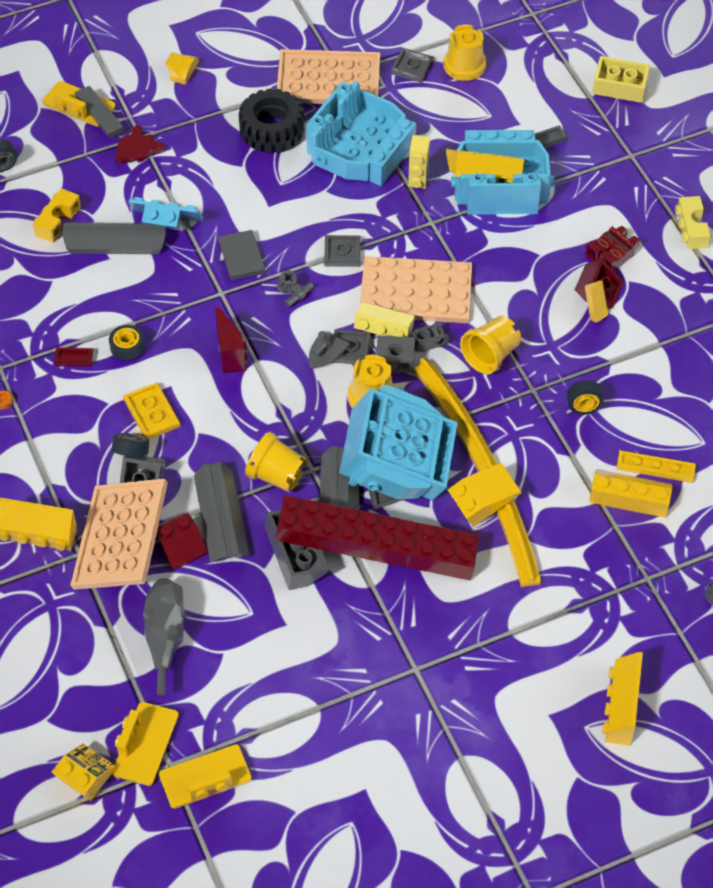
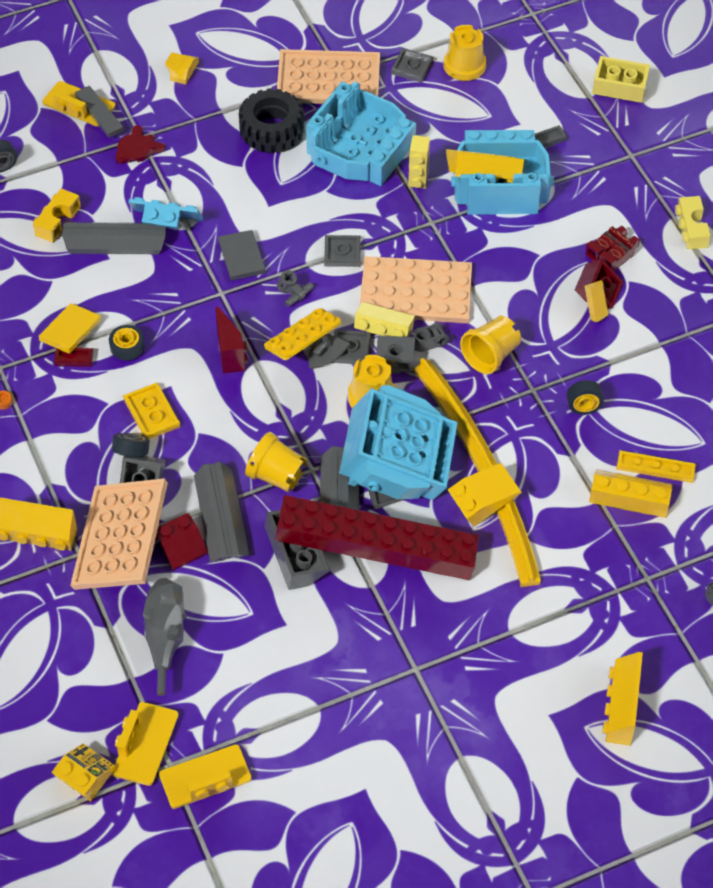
(70, 328): none -> yellow tile
(302, 333): none -> yellow bracket

